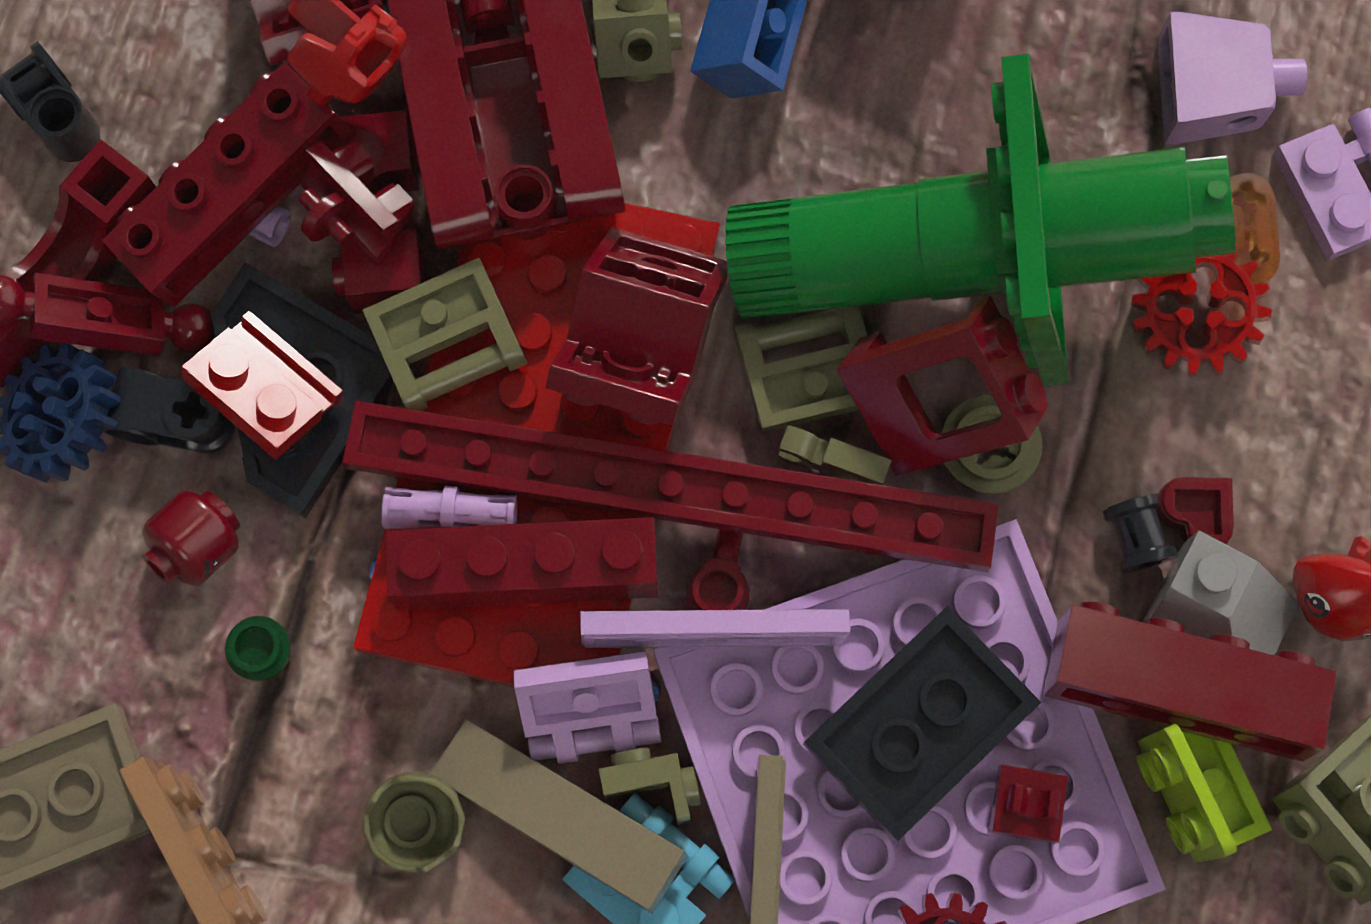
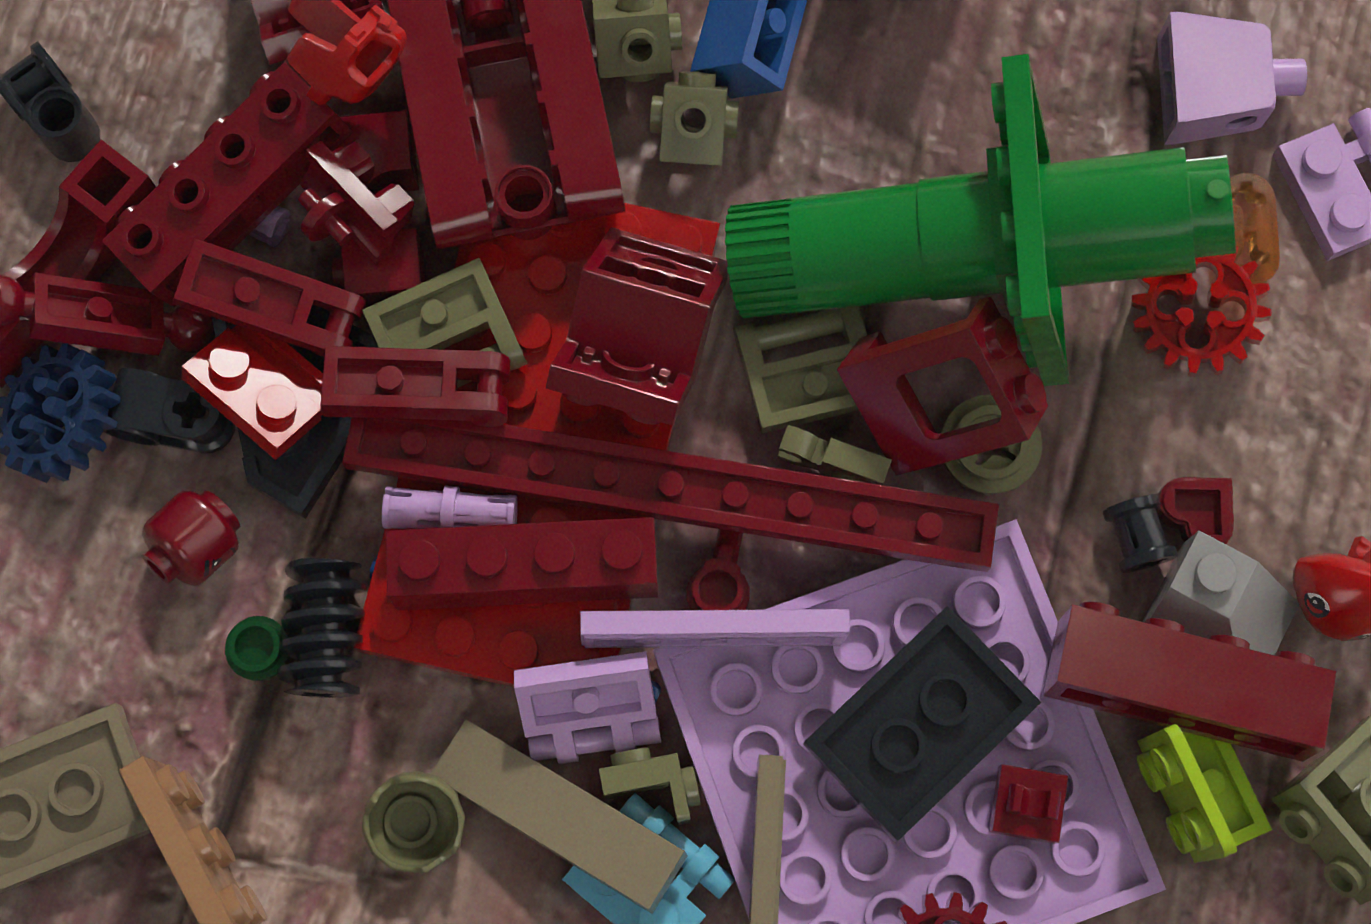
(265, 298): none -> dark red plate
(320, 627): none -> black piece
(414, 384): none -> dark red plate
(687, 142): none -> olive brick

